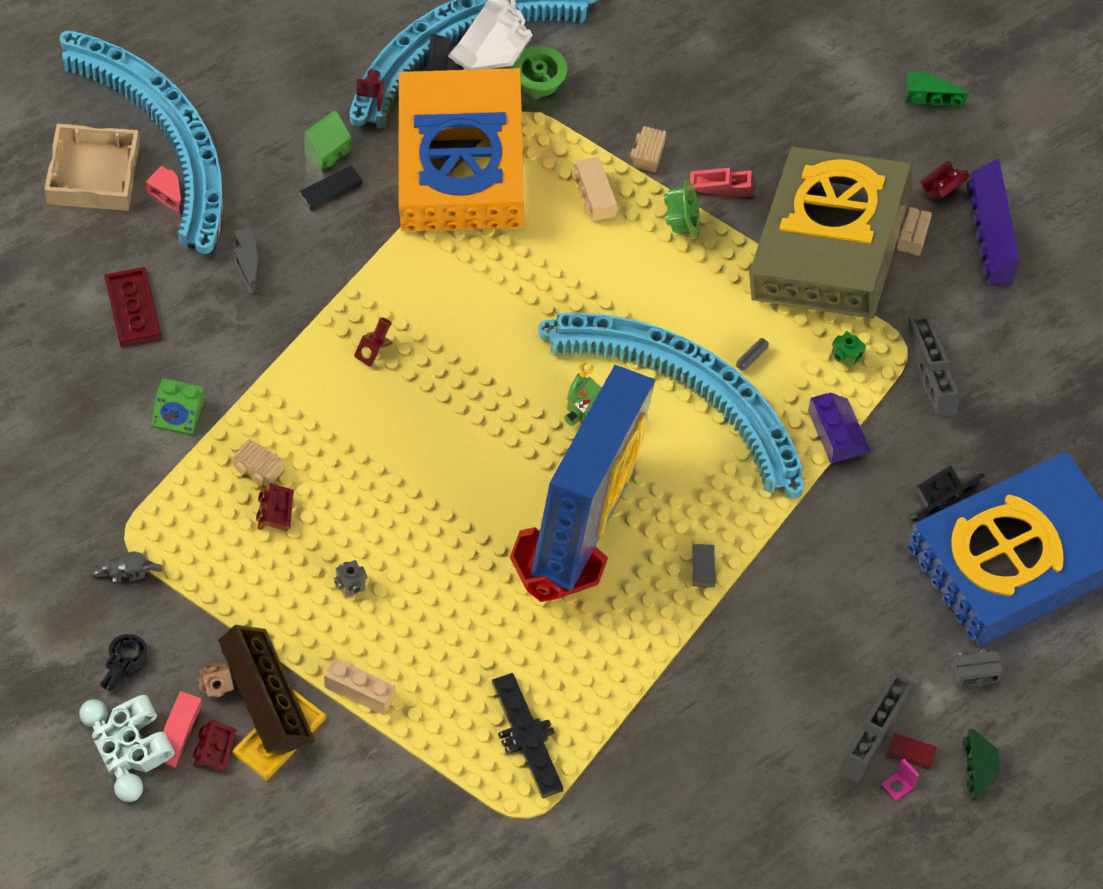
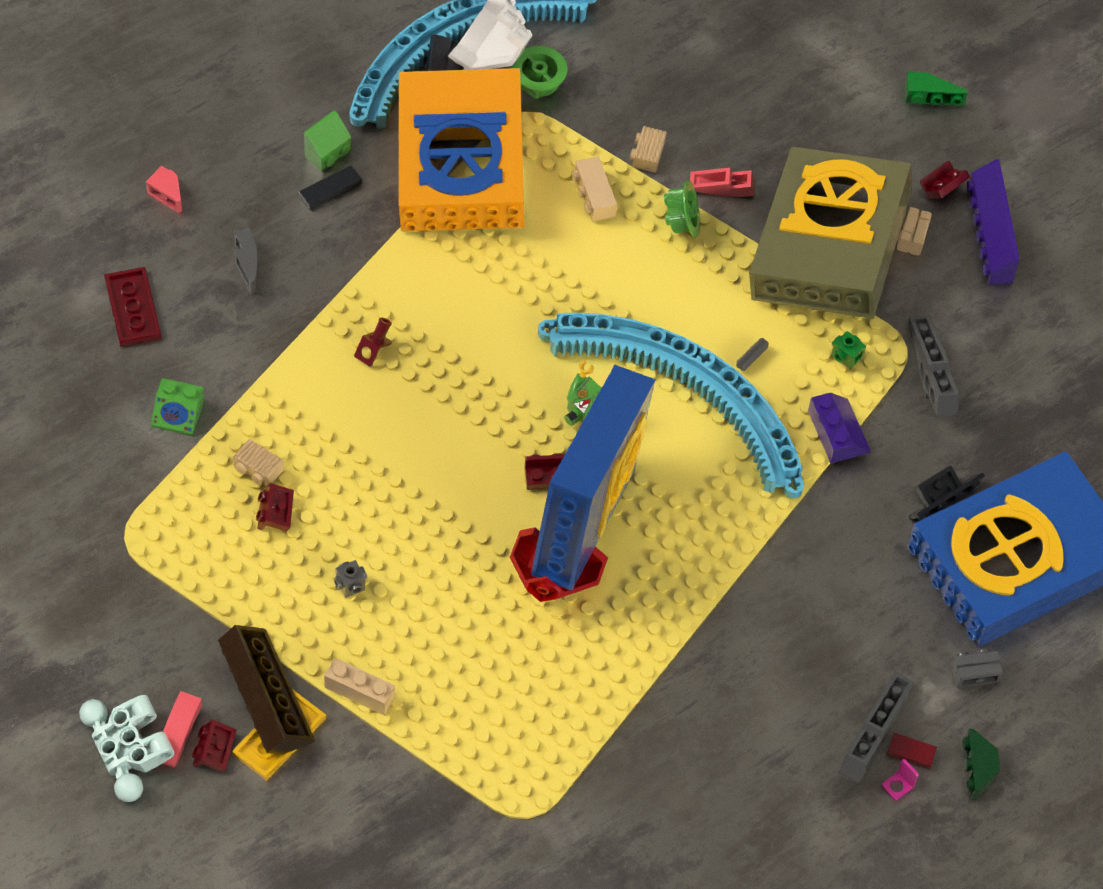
(92, 167): tan tile -> none
(119, 664): black pin -> none
(129, 565): dark grey animal -> none
(174, 116): medium azure gear -> none
(215, 680): medium nougat brick -> none
(371, 87): dark red bracket -> none
(527, 735): black hinge -> none
(540, 470): none -> dark red bracket
(703, 565): dark grey tile -> none

